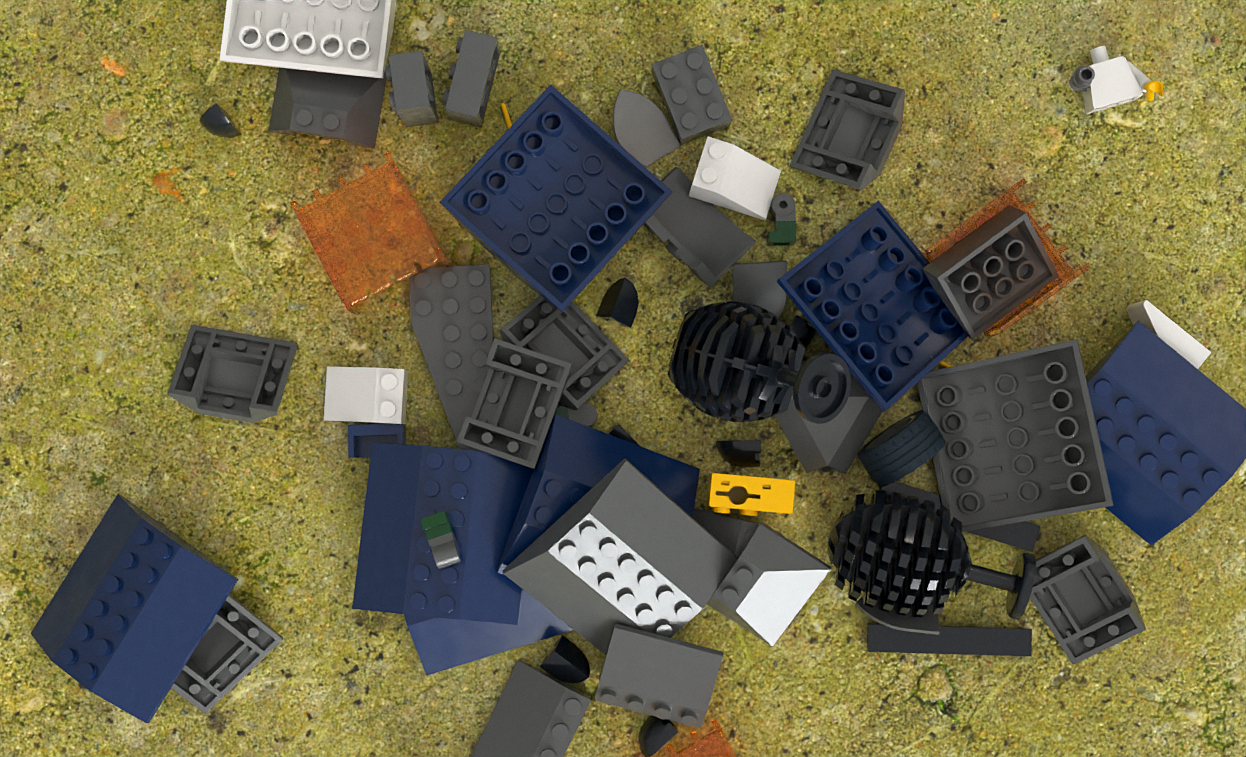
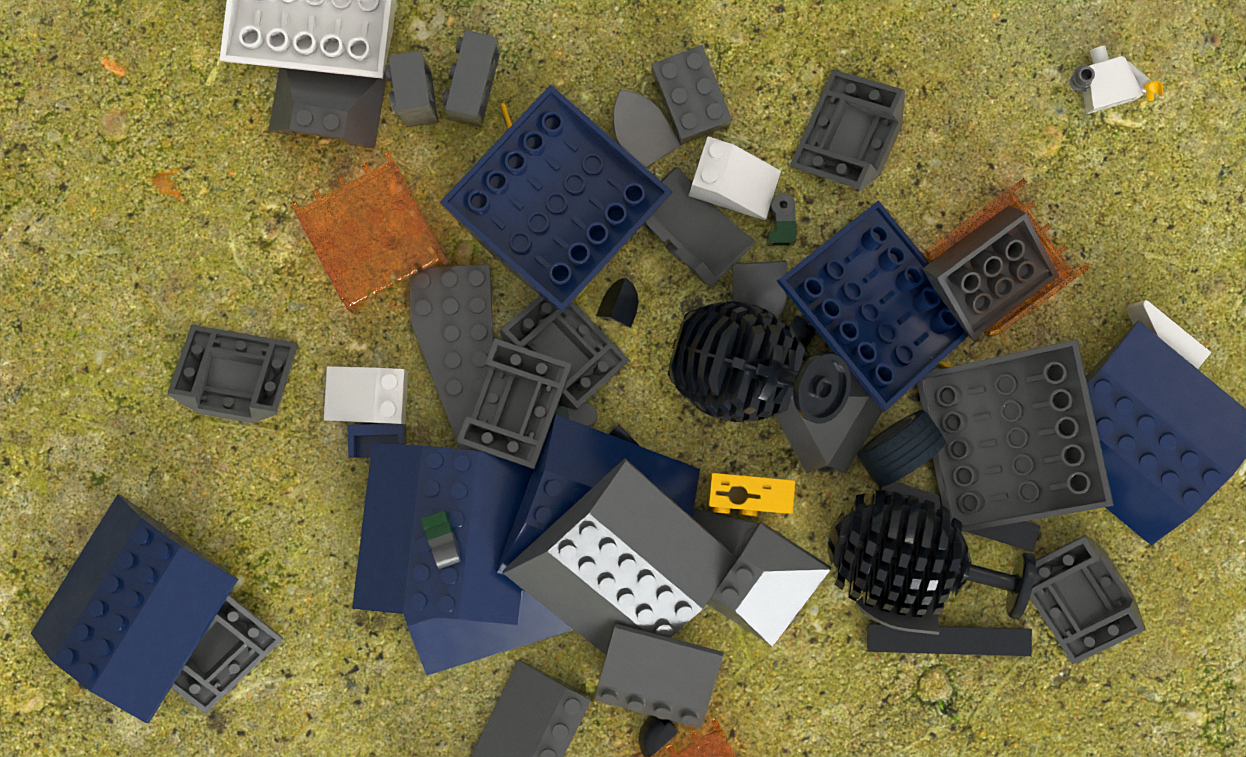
(219, 122): black brick -> none
(567, 662): black brick -> none
(740, 452): black brick -> none

